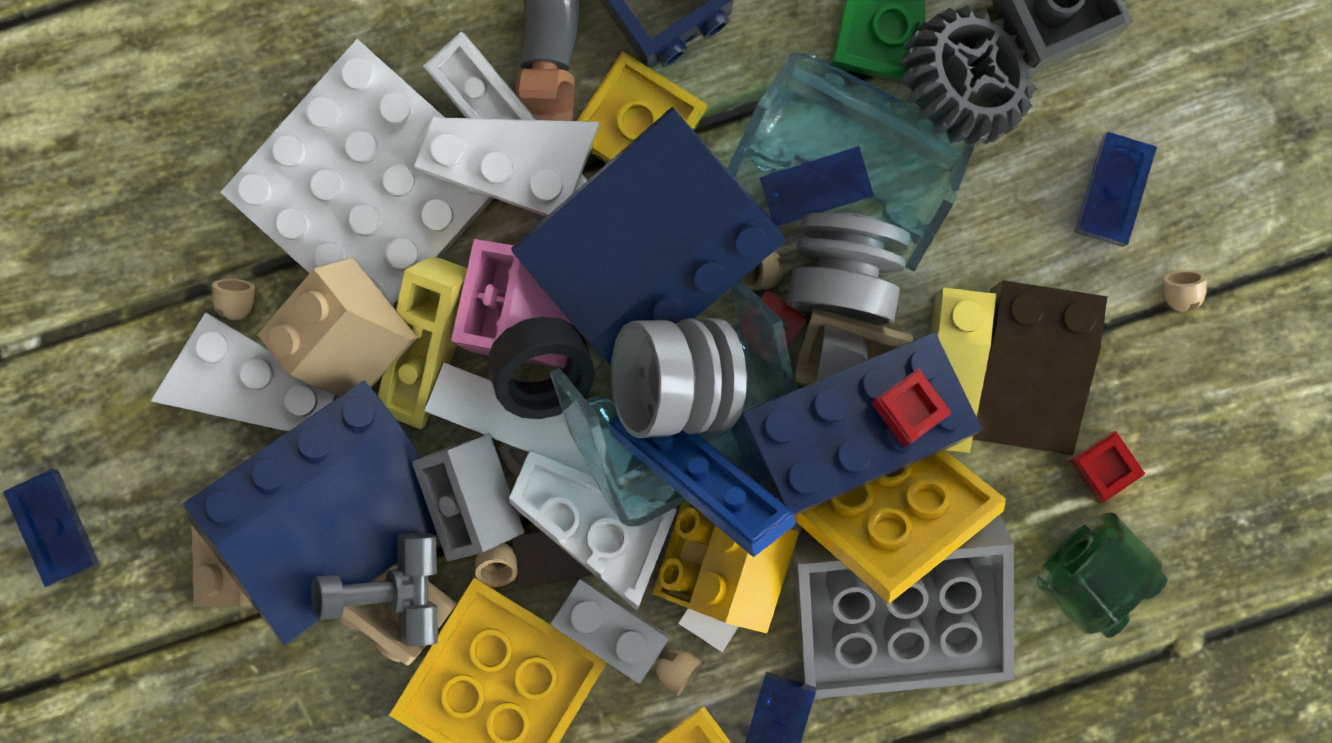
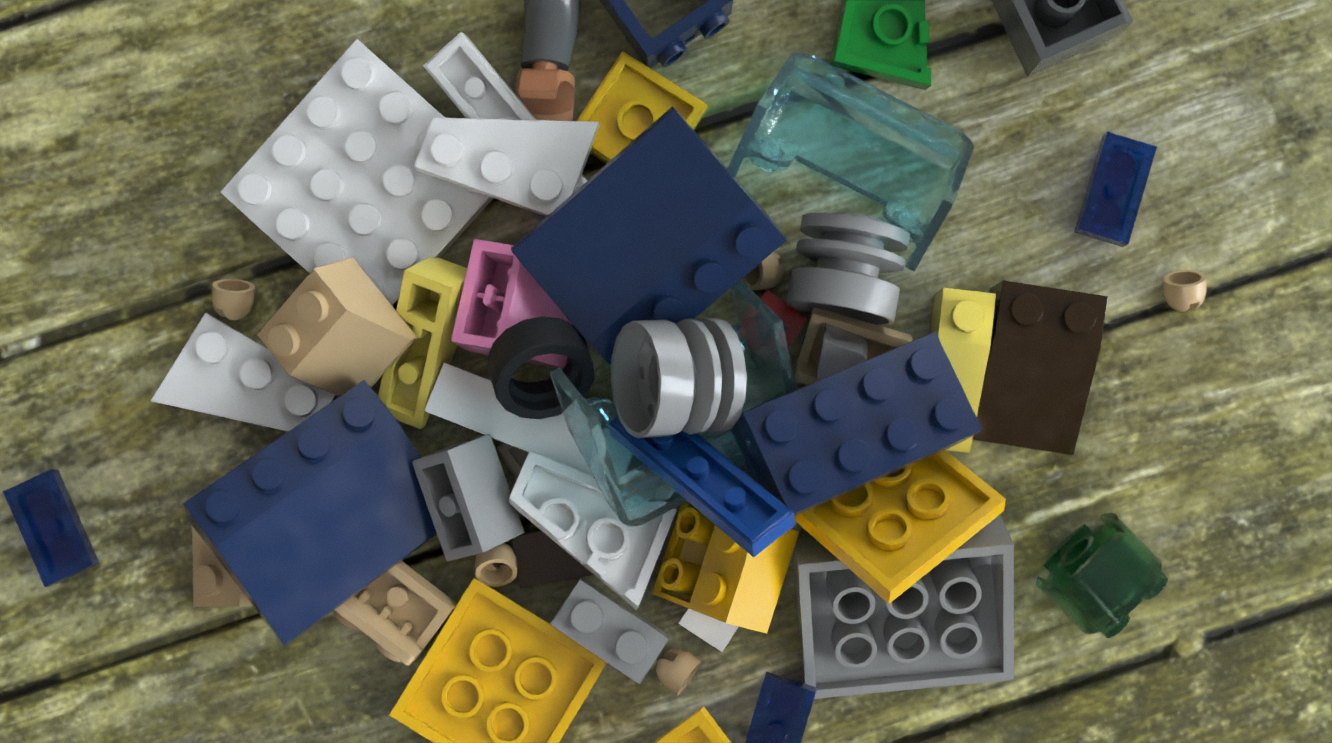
(403, 591): dark grey bar -> none
(817, 186): clear blue plate -> none
(911, 407): red tile -> none
(967, 76): dark grey gear -> none
(1107, 467): red tile -> none

